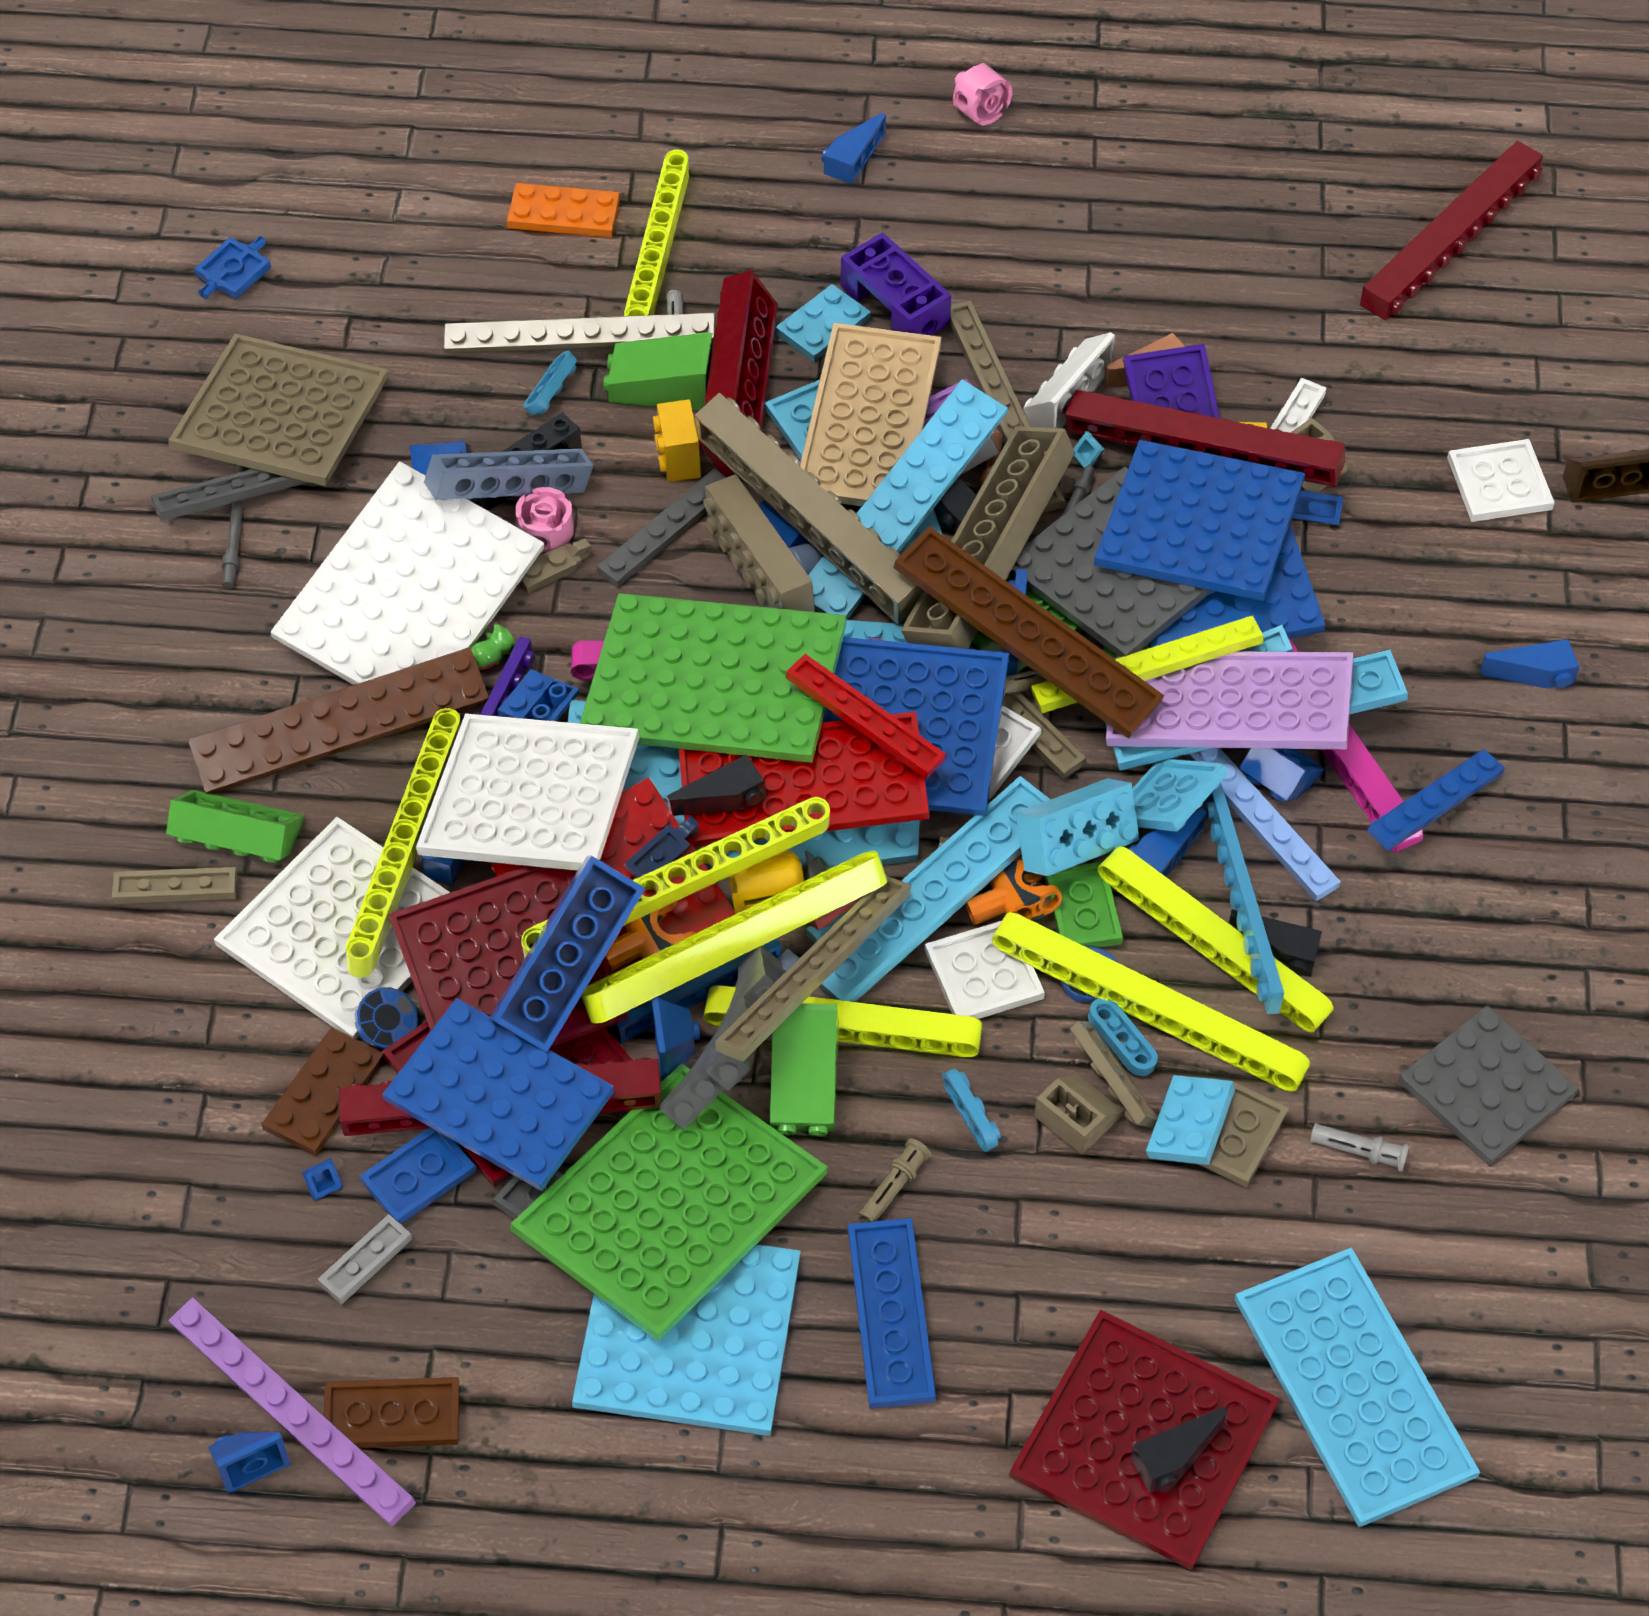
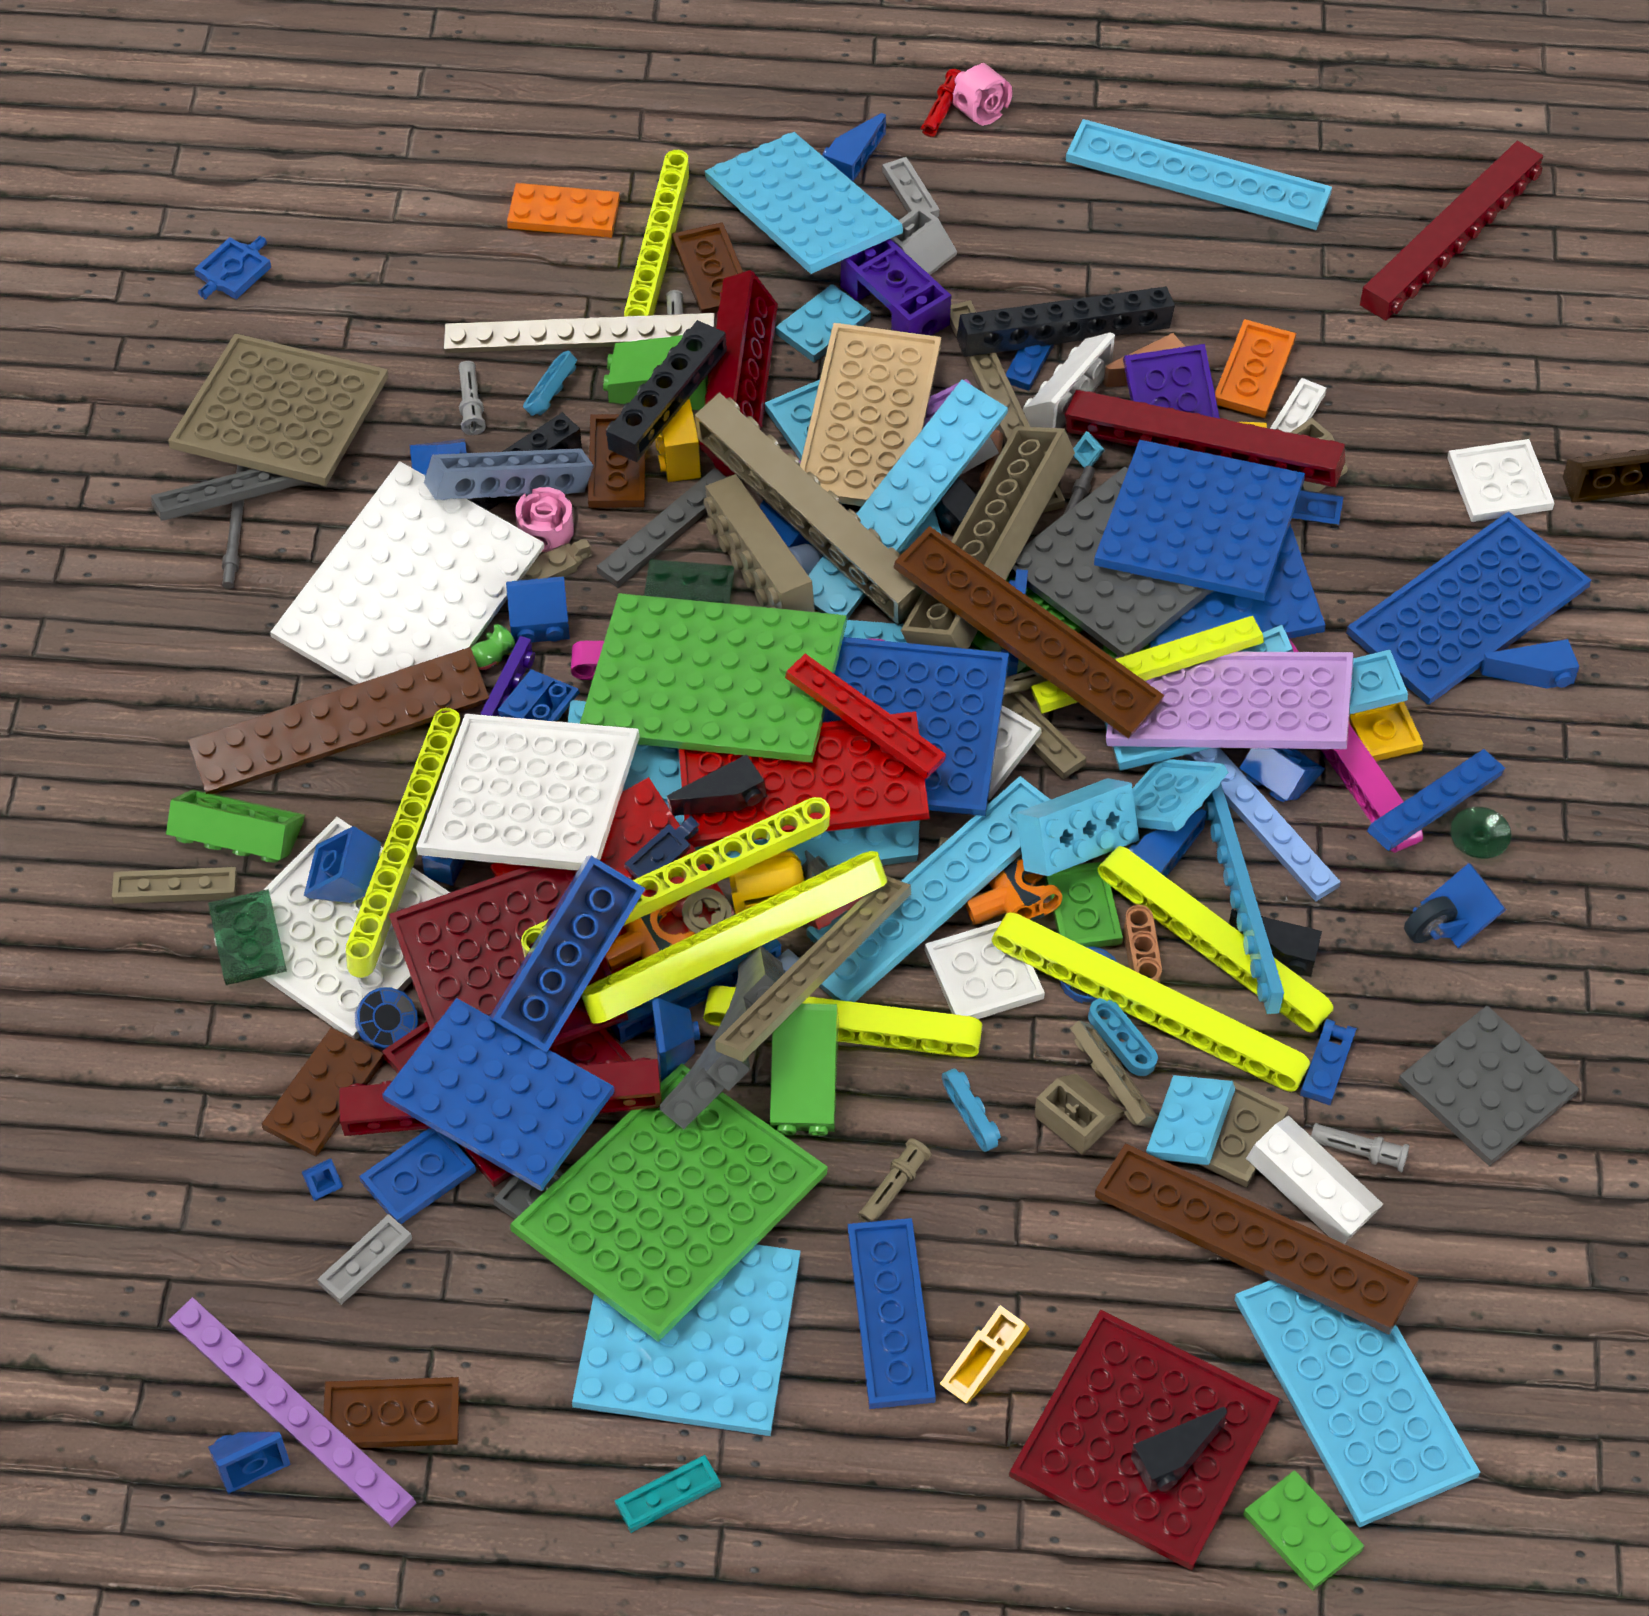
(247, 937): none -> clear green plate
(343, 866): none -> blue slope
(470, 406): none -> light grey pin
(538, 609): none -> blue slope
(614, 478): none -> reddish brown plate
(666, 391): none -> black brick
(667, 1493): none -> teal tile
(690, 581): none -> clear green plate
(706, 260): none -> reddish brown plate
(713, 901): none -> dark tan gear
(803, 202): none -> medium azure plate
(909, 186): none -> light grey plate
(925, 240): none -> light grey slope
(941, 105): none -> red pin
(985, 1355): none -> yellow slope
(1027, 366): none -> blue plate
(1064, 321): none -> black brick
(1144, 938): none -> nougat beam
(1199, 174): none -> medium azure plate
(1254, 368): none -> orange plate
(1257, 1238): none -> reddish brown plate
(1303, 1530): none -> bright green plate
(1313, 1180): none -> white slope
(1327, 1063): none -> blue plate
(1387, 731): none -> yellow plate
(1455, 910): none -> blue plate
(1469, 606): none -> blue plate
(1480, 823): none -> clear green dish

